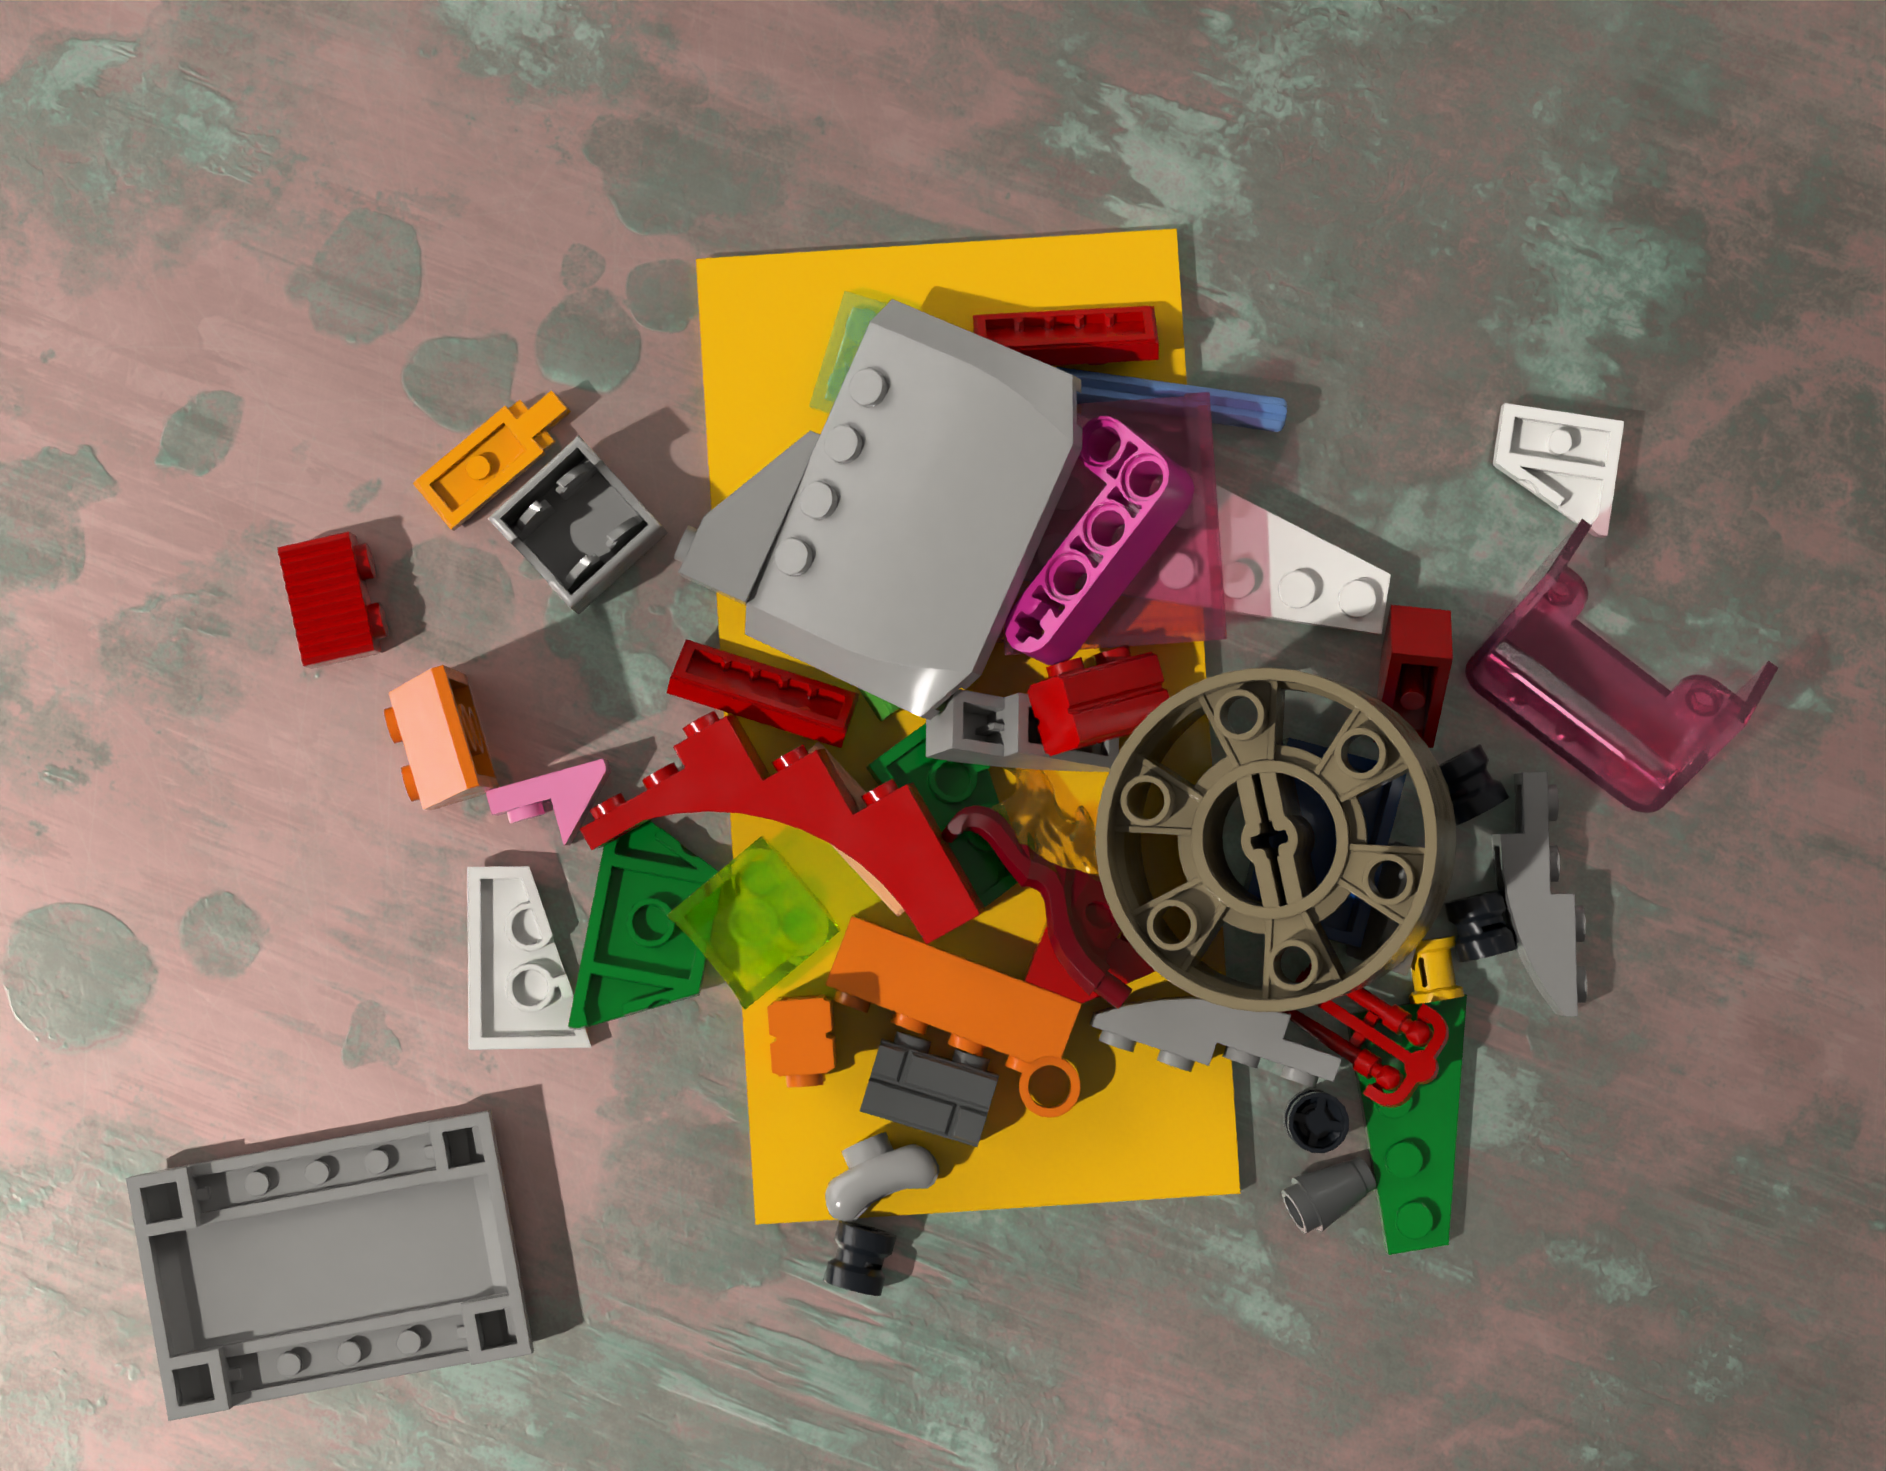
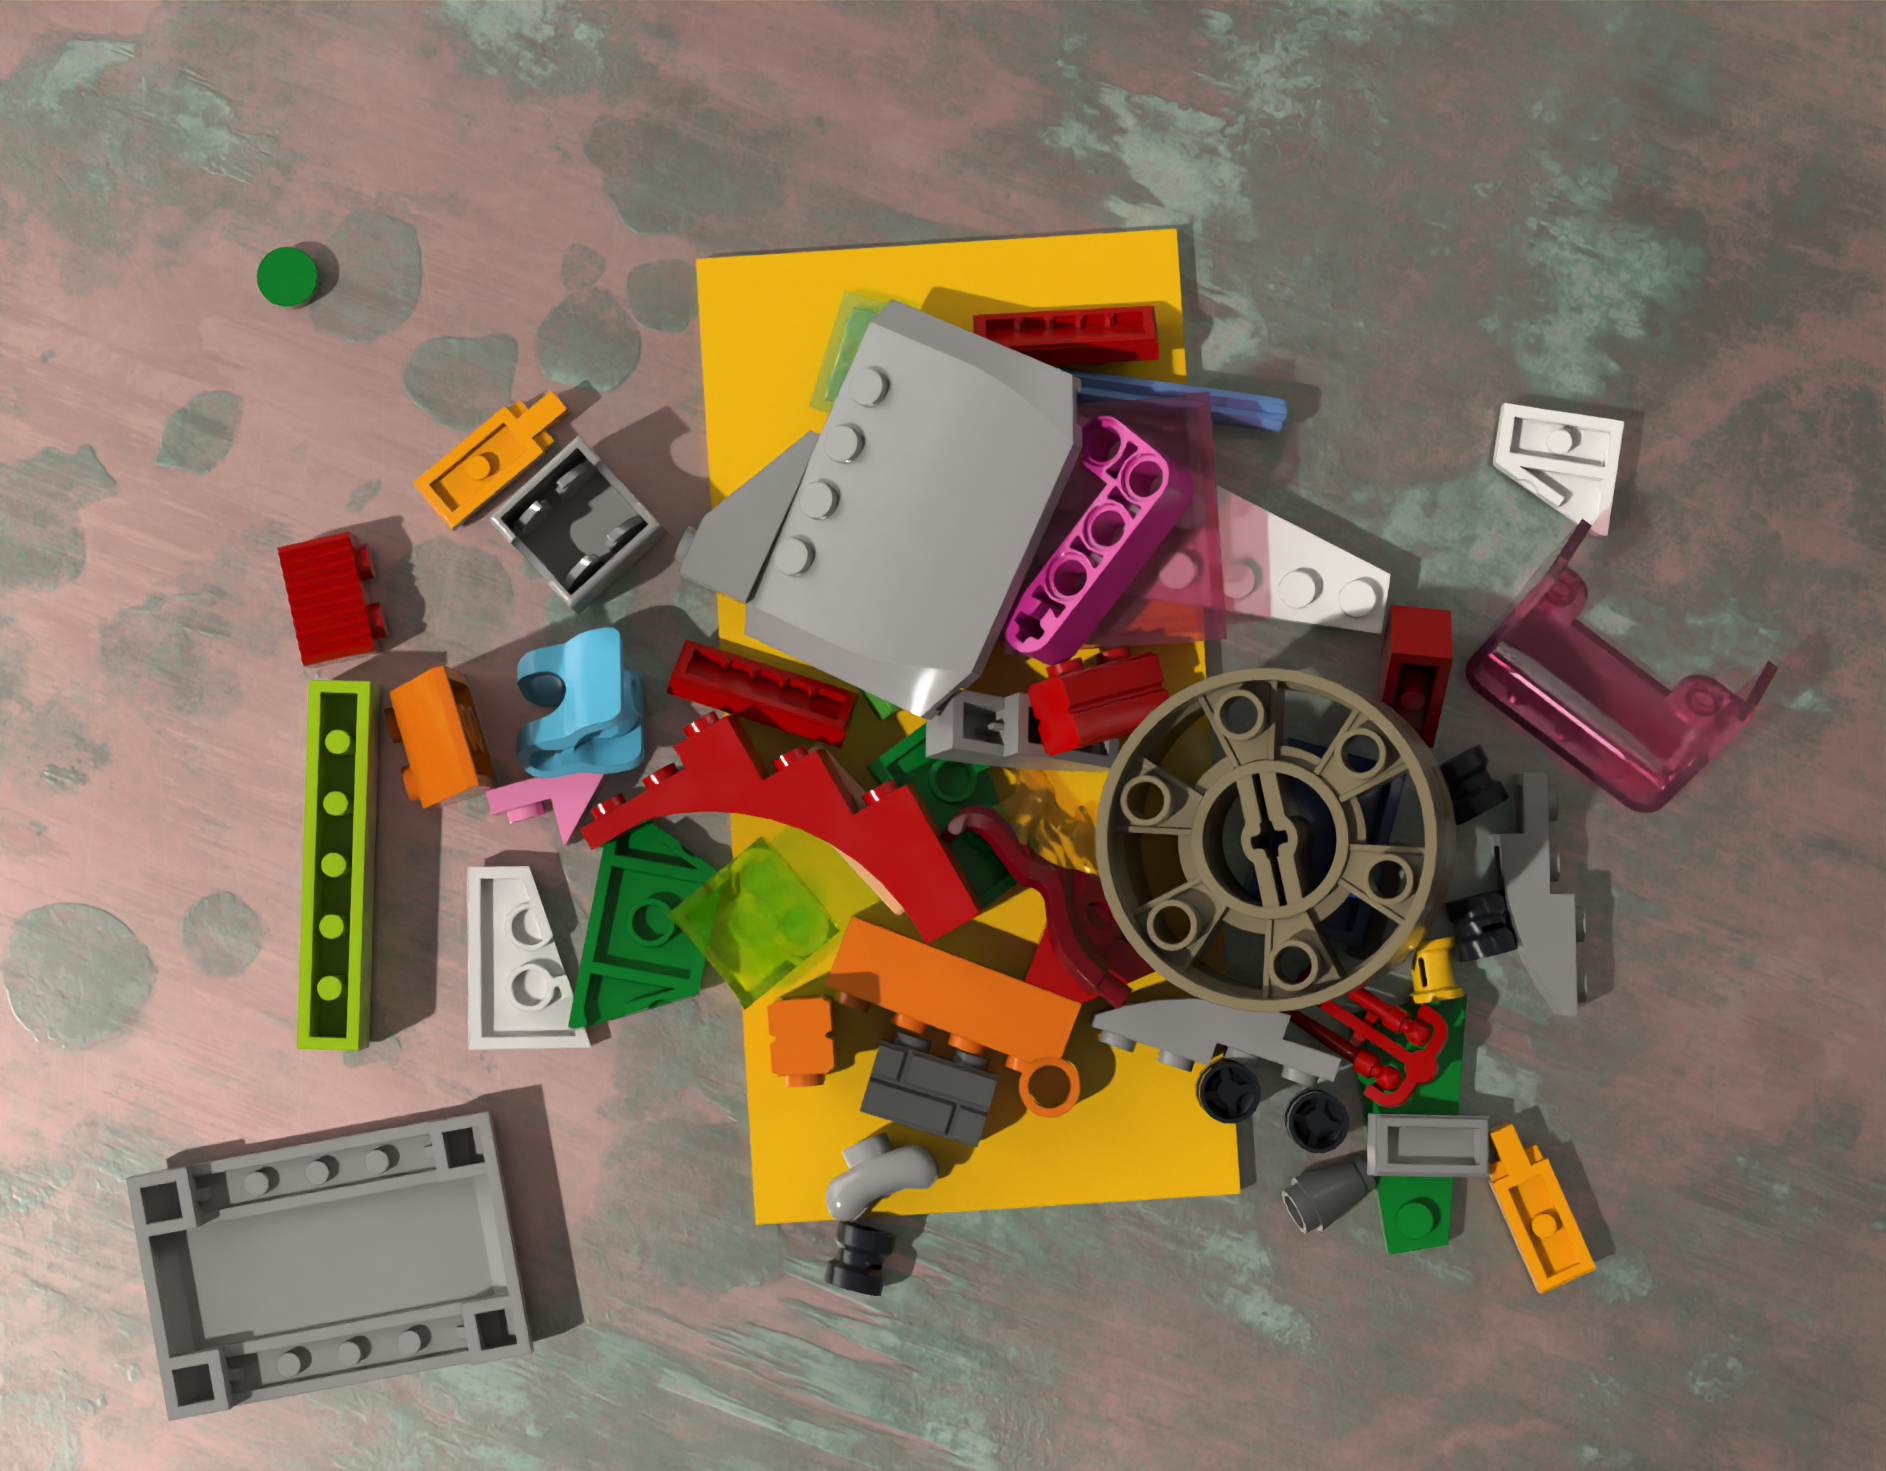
(288, 278): none -> green tile
(338, 865): none -> lime brick
(598, 710): none -> medium azure piece
(1235, 1095): none -> black wheel
(1428, 1145): none -> light grey tile
(1536, 1211): none -> light orange hinge

